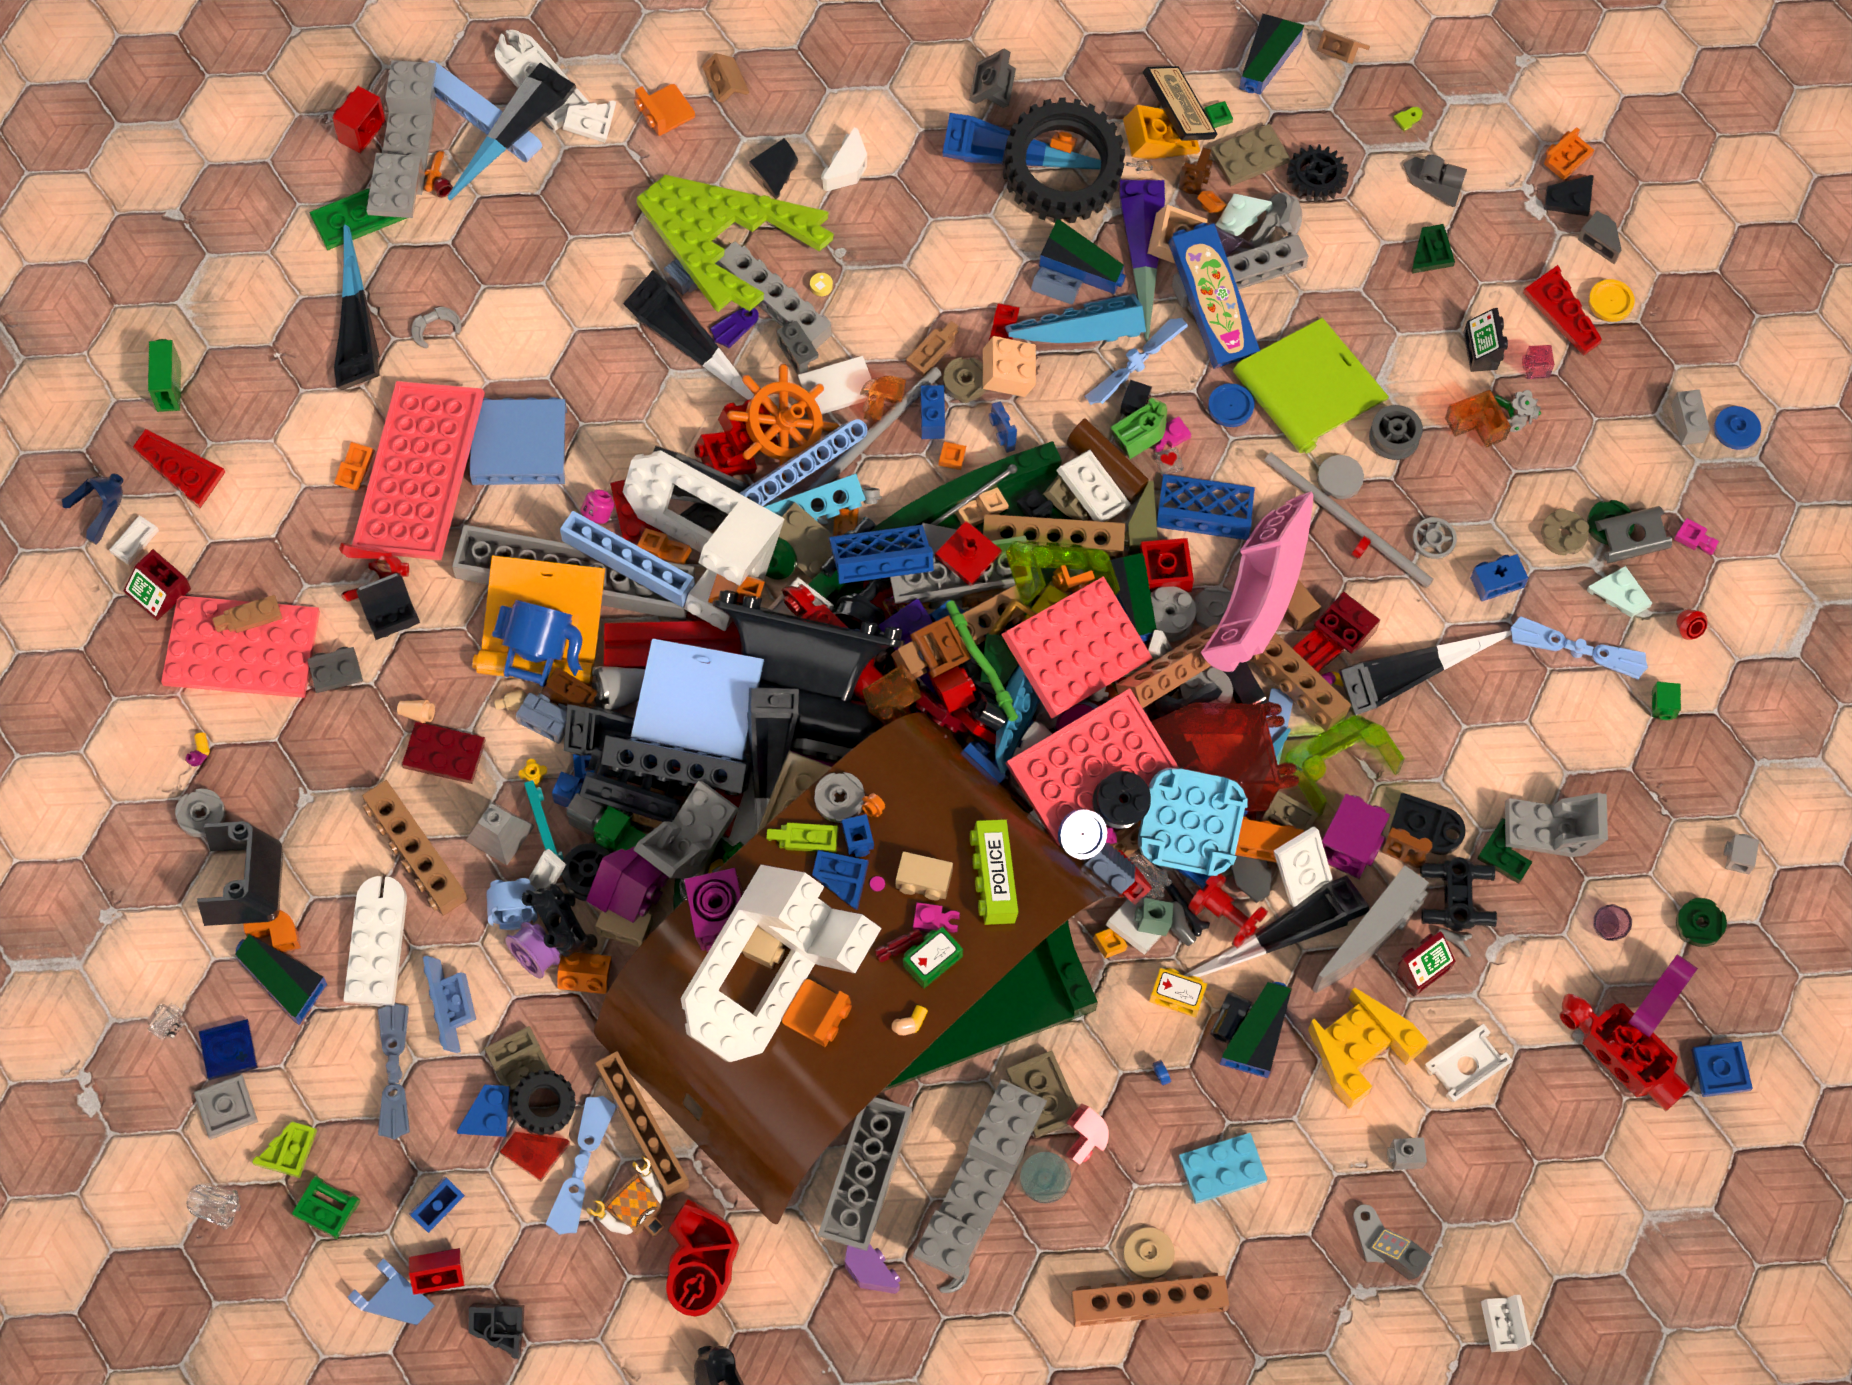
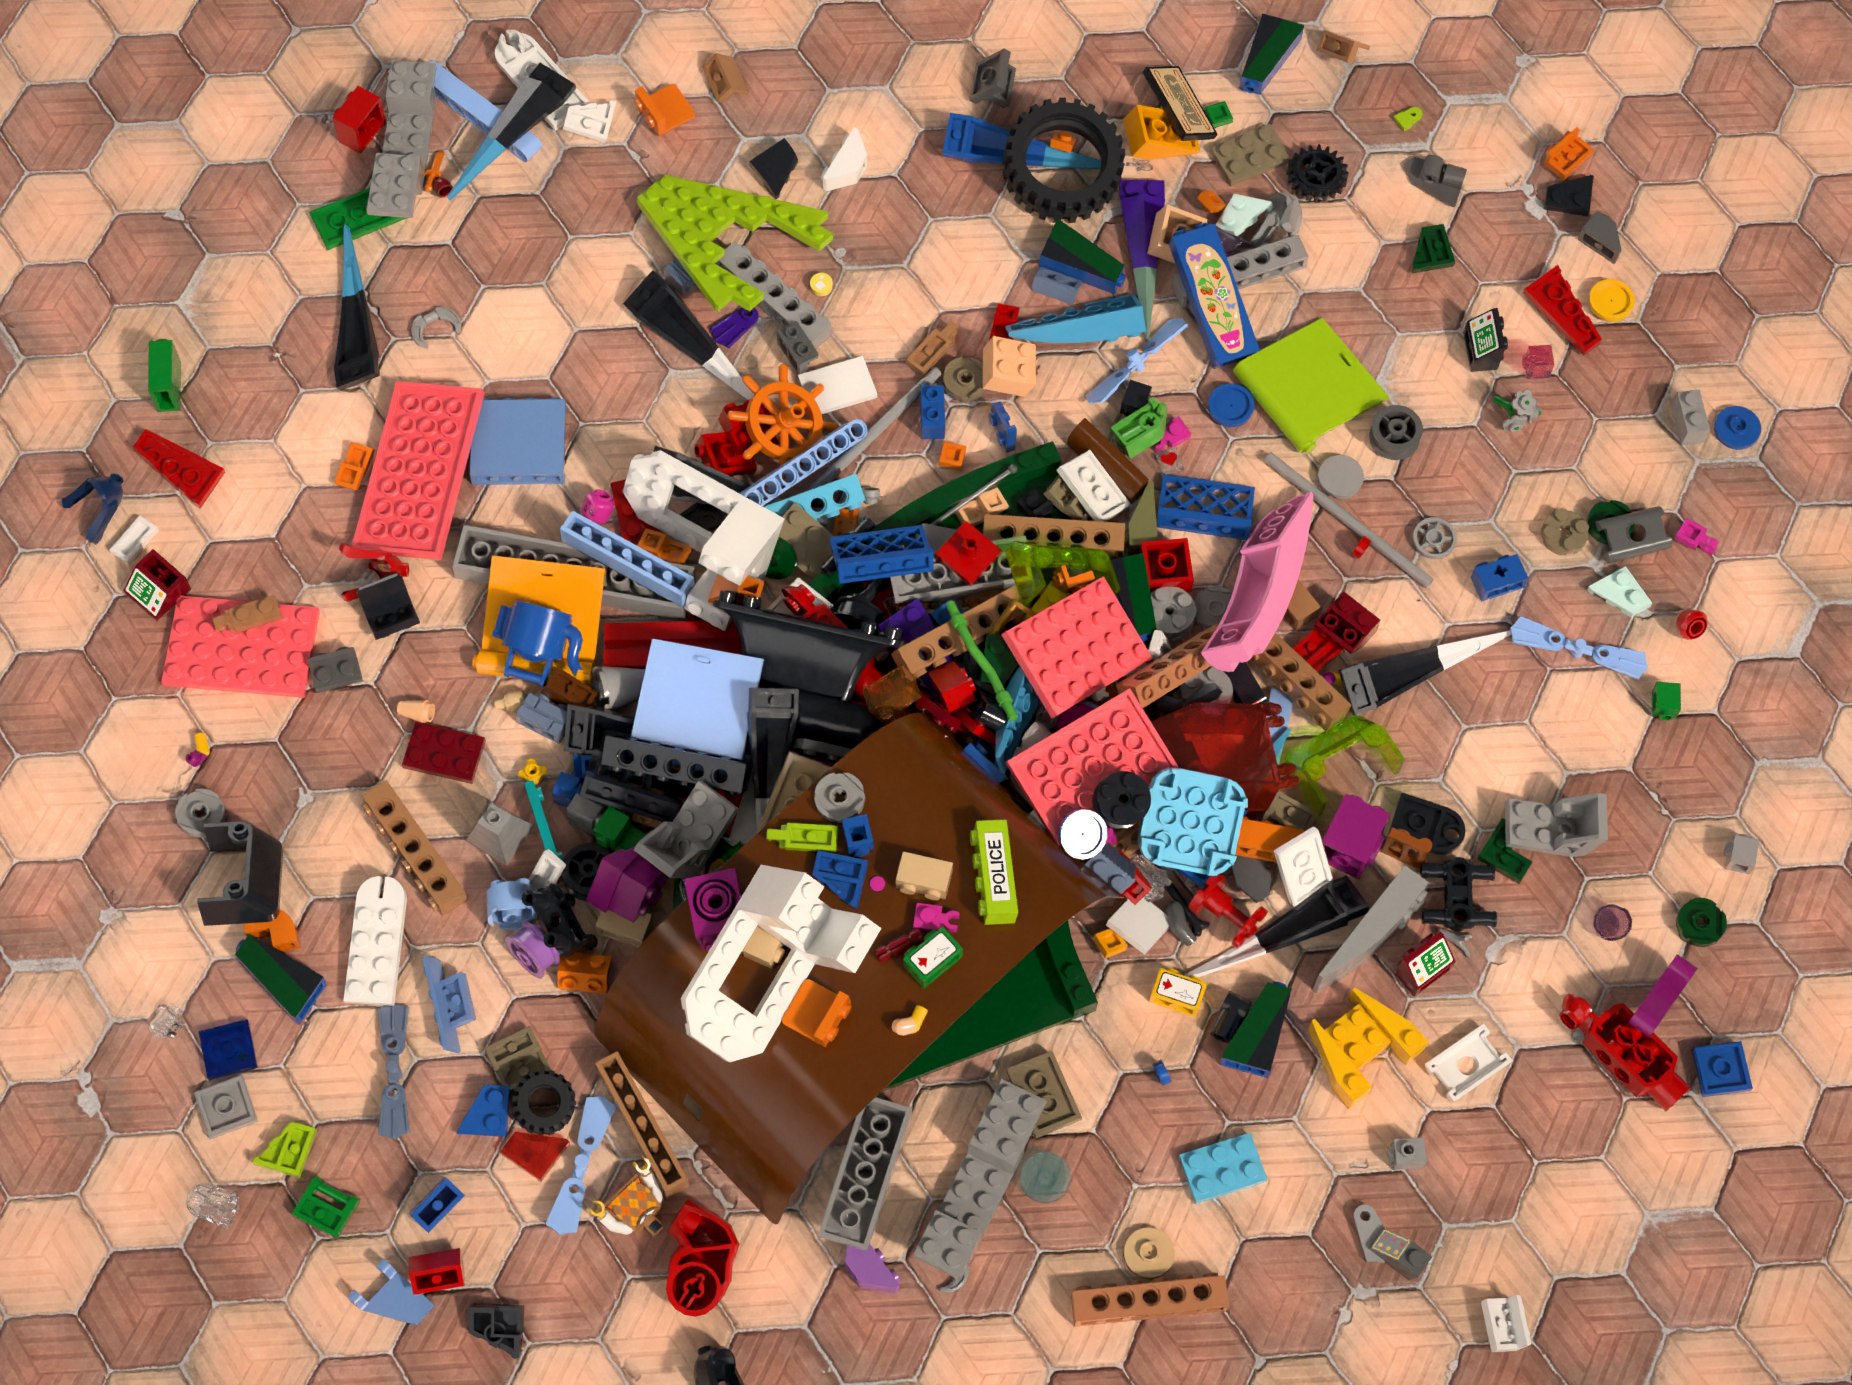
(873, 805): orange plate -> none
(880, 390): clear orange brick -> none
(947, 643): dark orange plate -> none
(1092, 1131): brick -> none
(1160, 910): sand green brick -> none
(1195, 176): reddish brown bracket -> none
(1479, 413): clear orange brick -> none

